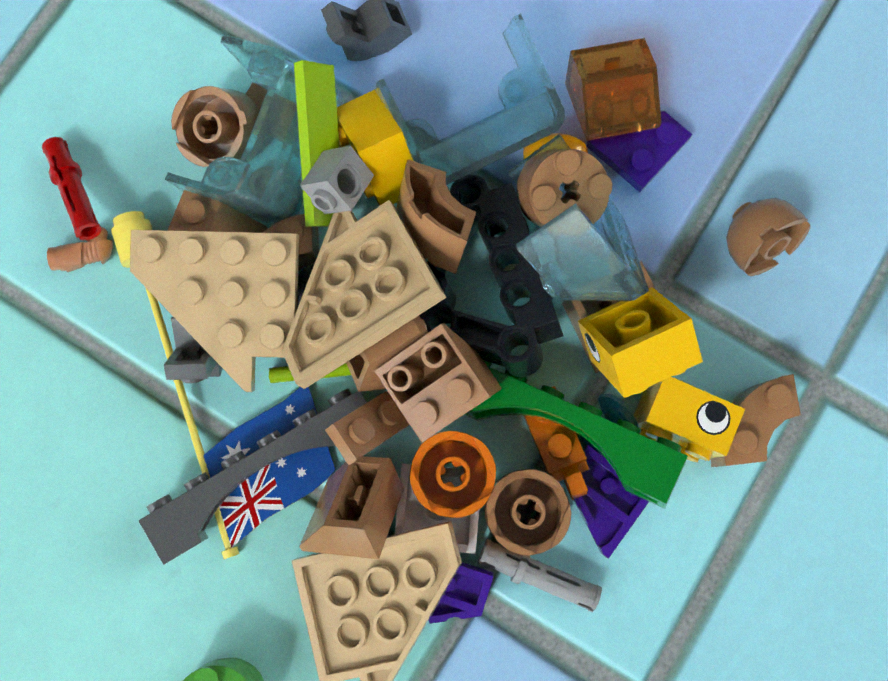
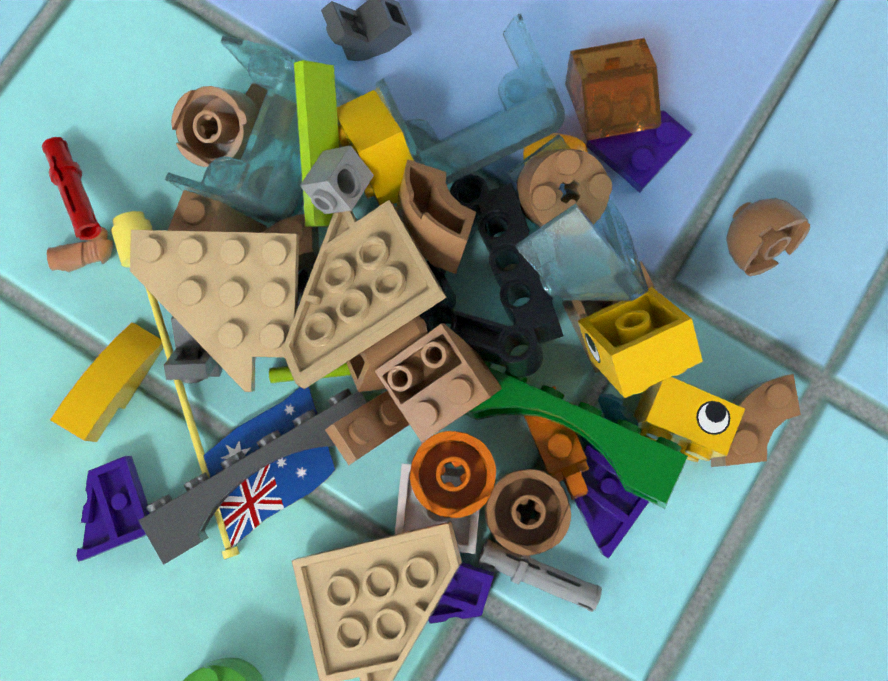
(108, 383): none -> yellow slope
(112, 508): none -> dark purple wing
(355, 510): medium nougat slope -> none

